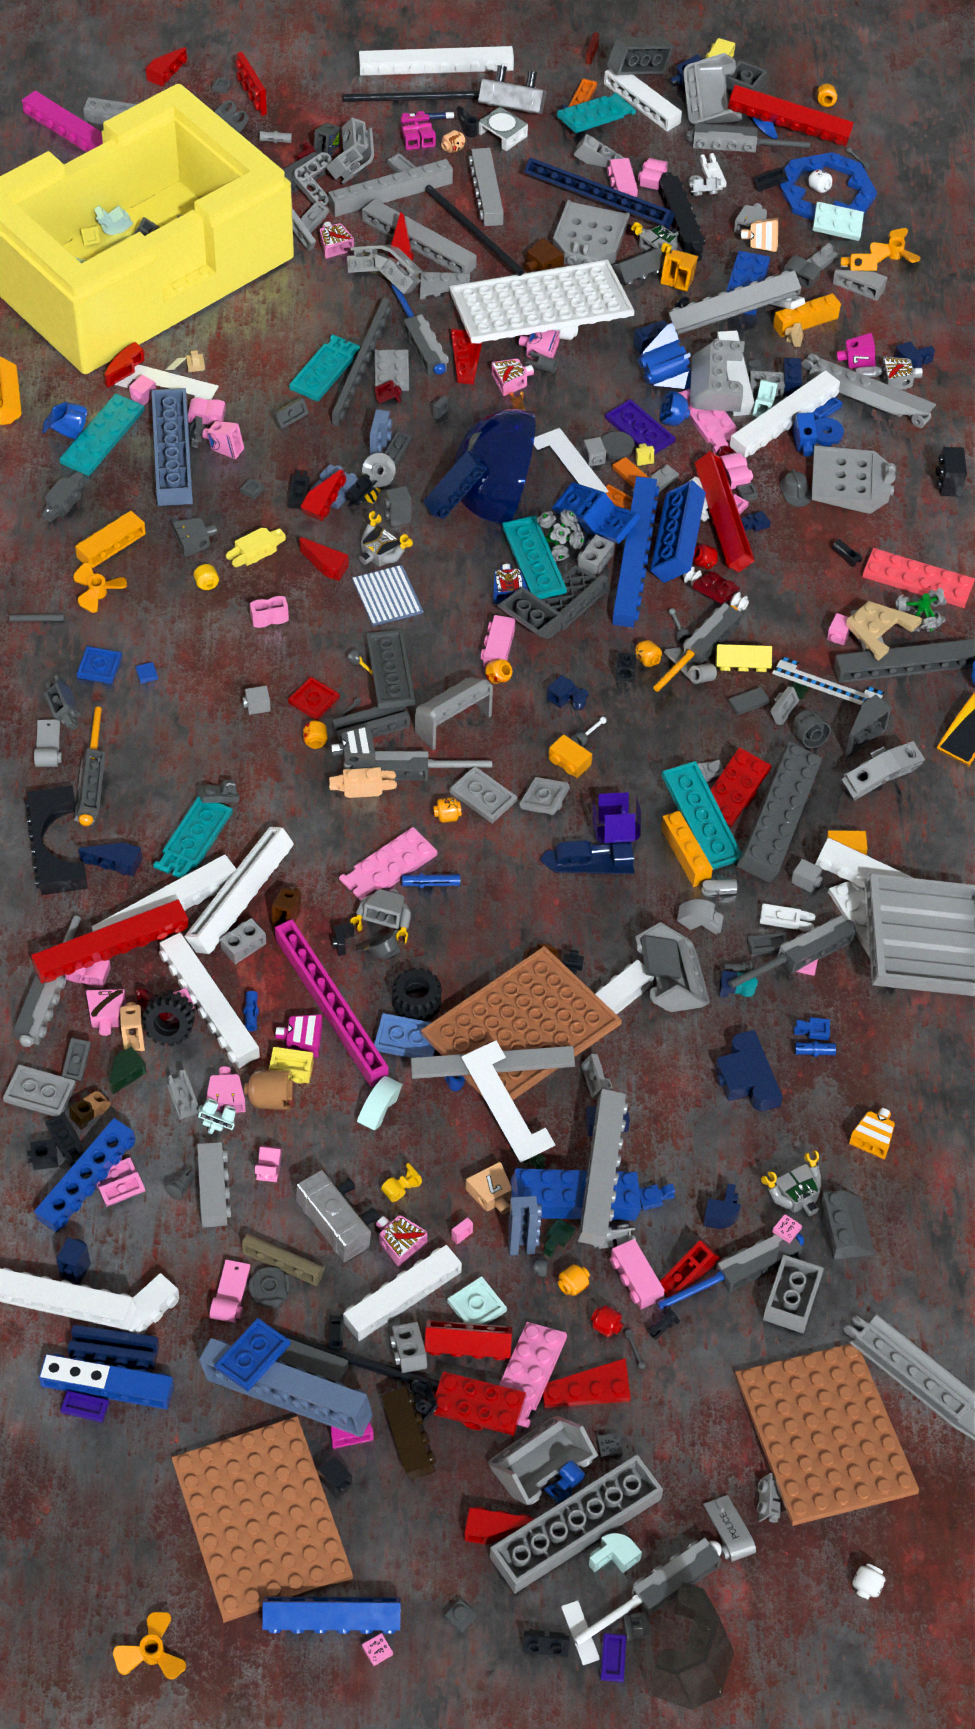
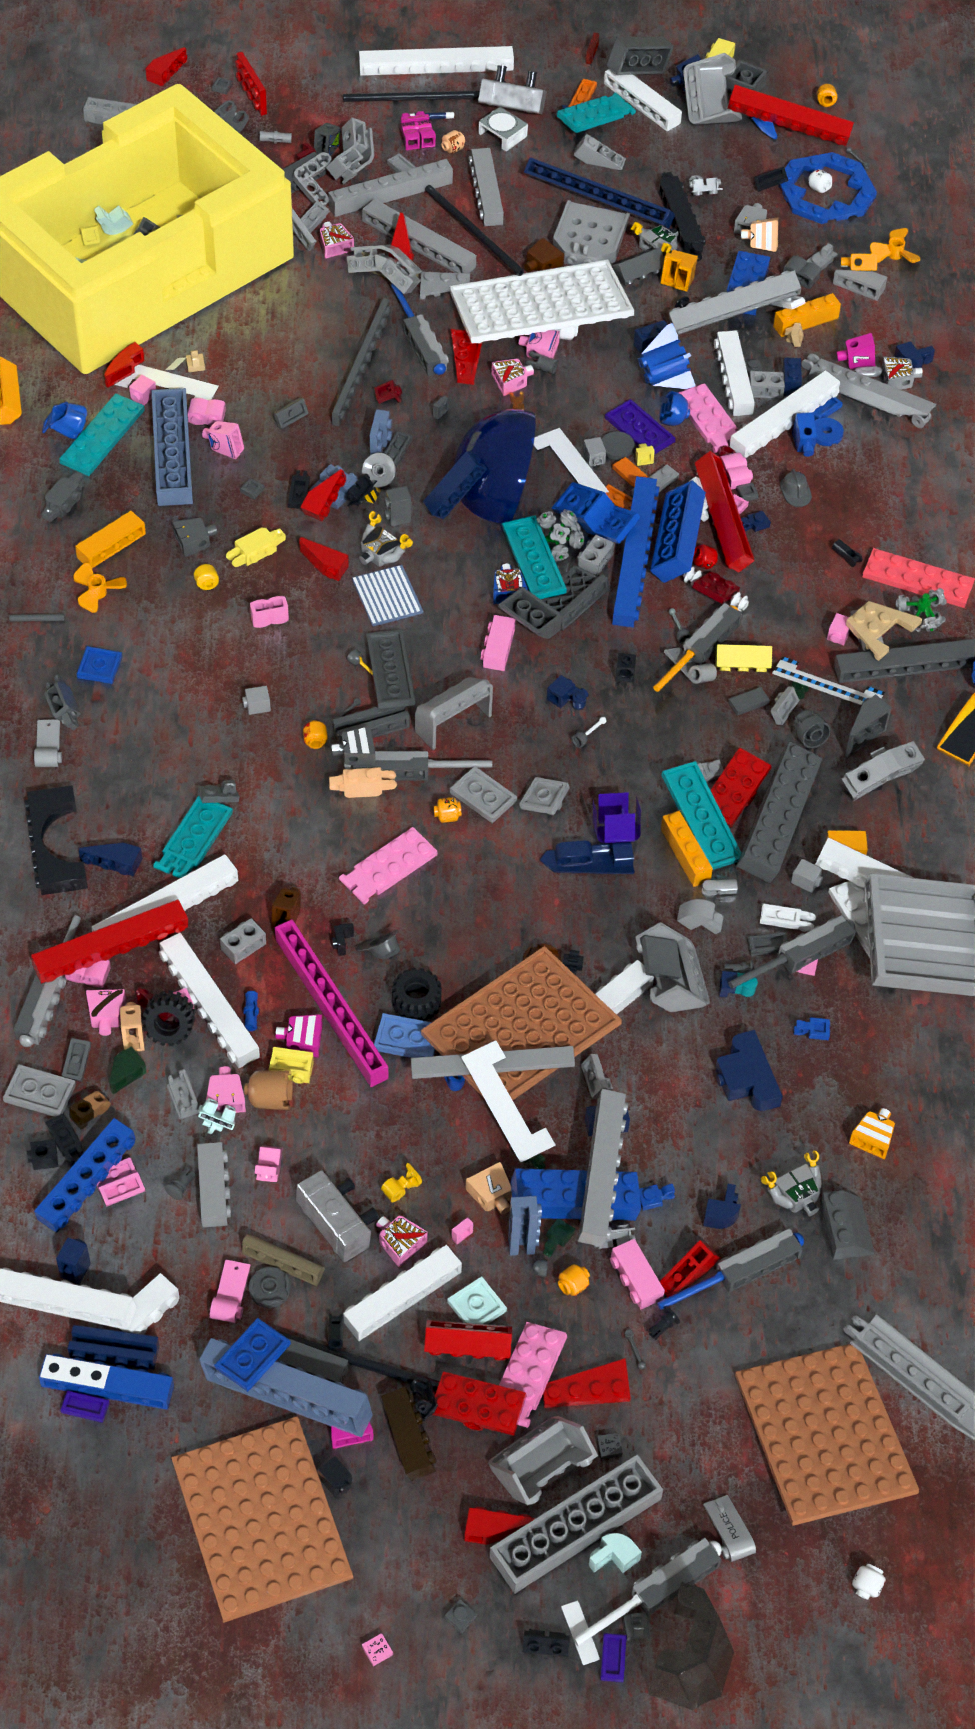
(62, 121): dark pink brick -> none
(90, 777): dark grey piece -> none
(131, 1656): light orange piece -> none
(146, 672): blue tile -> none
(195, 431): dark grey plate -> none
(239, 890): white brick -> none
(313, 698): red tile -> none
(324, 368): teal hinge -> none
(331, 1614): blue brick -> none
(381, 1097): light aqua brick -> none
(384, 909): light grey torso -> none
(392, 366): light grey plate -> none
(409, 1347): light grey brick -> none
(430, 880): blue pin -> none
(468, 123): black piece -> none
(498, 671): light orange head -> none
(570, 756): light orange piece -> none
(571, 1477): blue leg -> none
(607, 1321): red head -> none
(622, 176): bright pink brick -> none
(648, 653): light orange head -> none
(652, 173): bright pink brick -> none
(708, 377): light grey windscreen -> none
(712, 169): white hinge -> none
(733, 138): piece -> none
(765, 398): light aqua brick -> none
(767, 1507): light grey hinge -> none
(787, 1228): bright pink tile -> none
(793, 1294): light grey brick -> none
(815, 1048): blue pin -> none
(838, 221): light aqua plate -> none
(852, 478): light grey hinge -> none
(951, 471): black brick -> none

